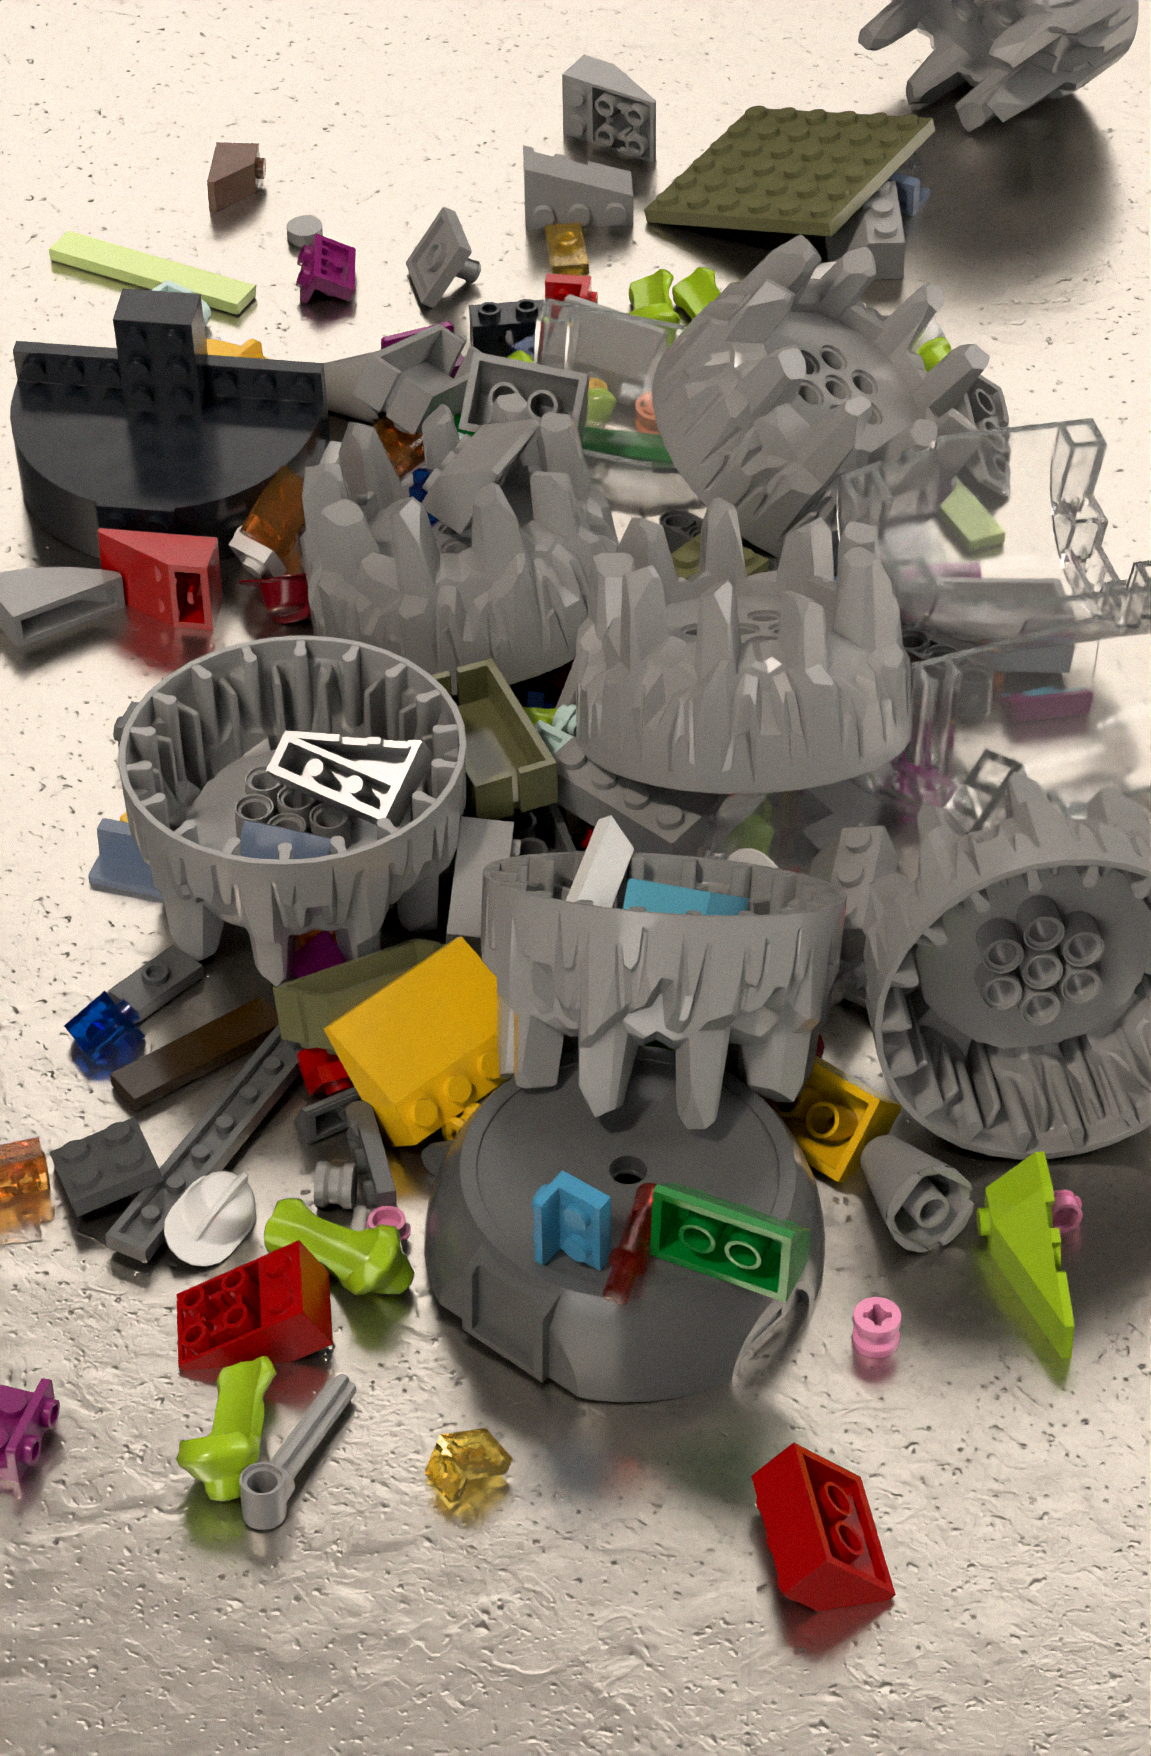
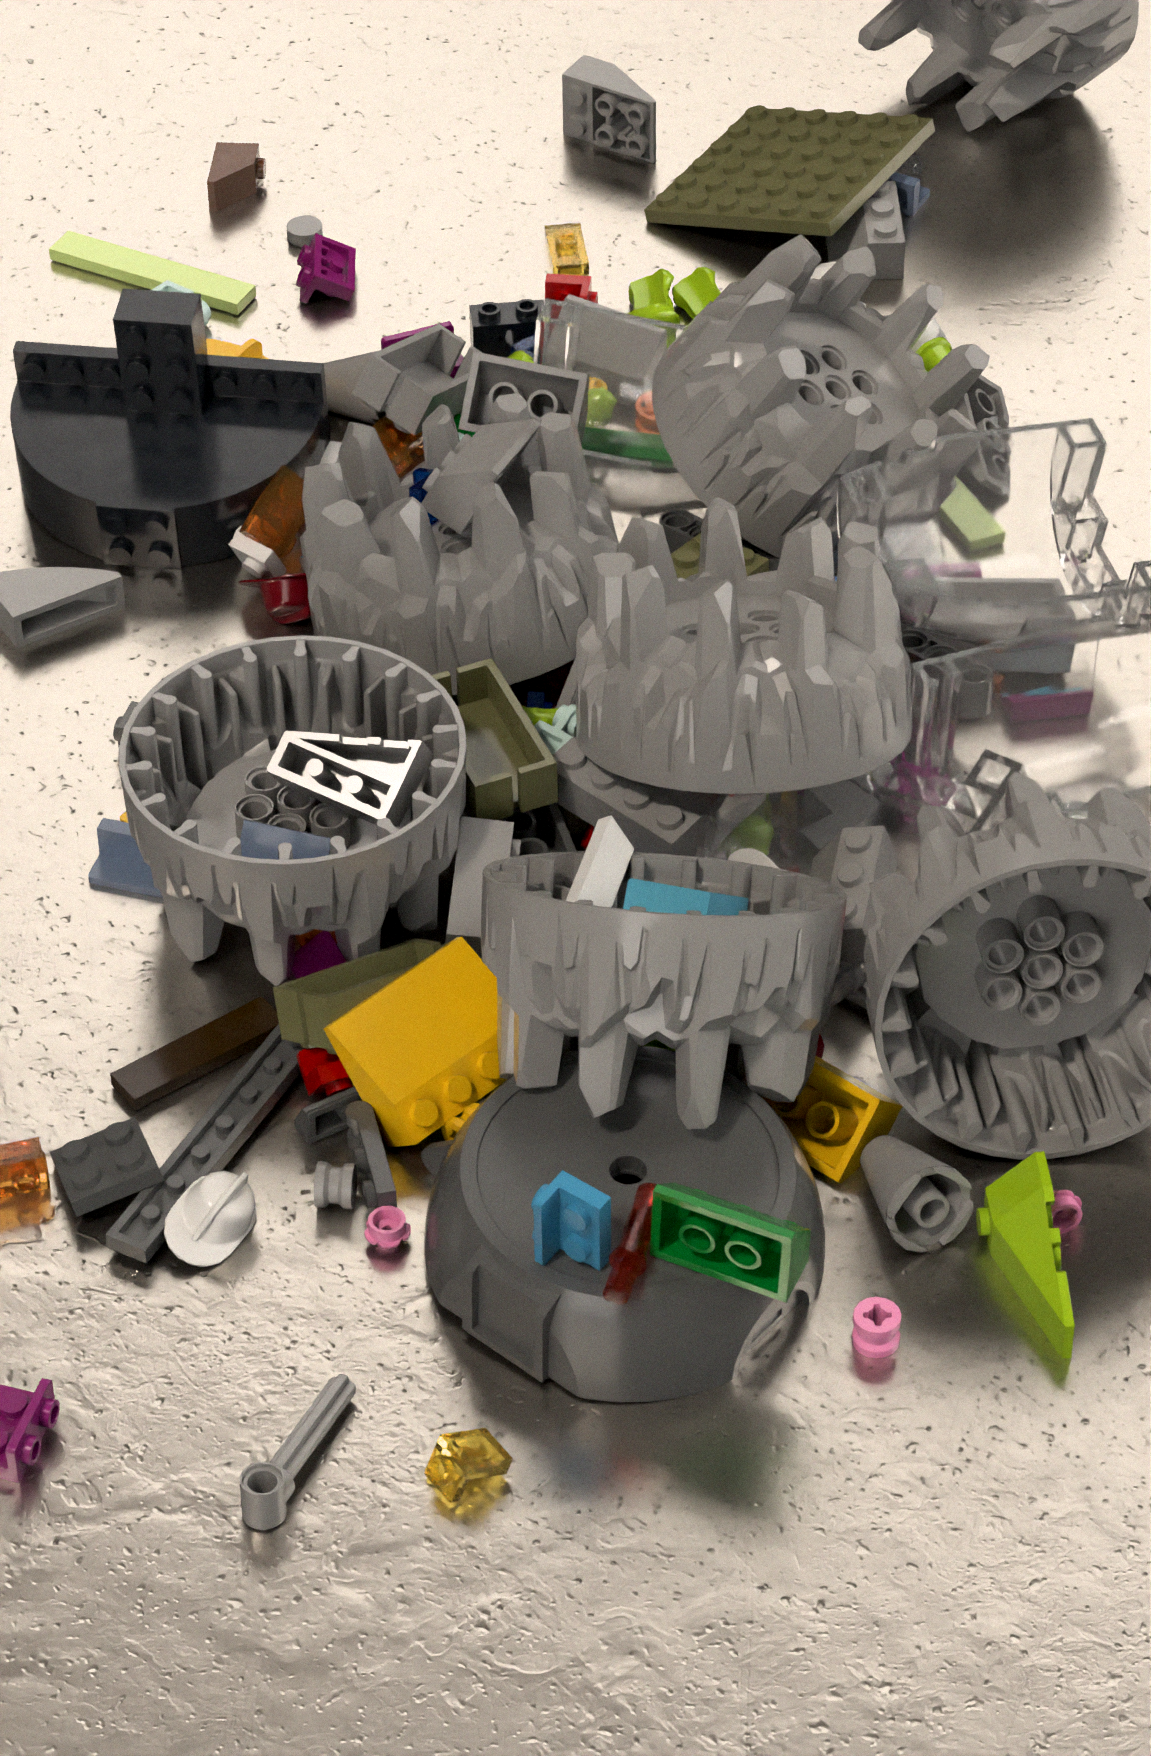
(103, 1024): clear blue bracket -> none
(158, 981): dark grey plate -> none
(166, 575): red slope -> none
(235, 1430): lime hair -> none
(257, 1310): red slope -> none
(360, 1259): lime hair -> none
(441, 258): light grey tile -> none
(574, 192): light grey wedge -> none
(821, 1532): red slope -> none

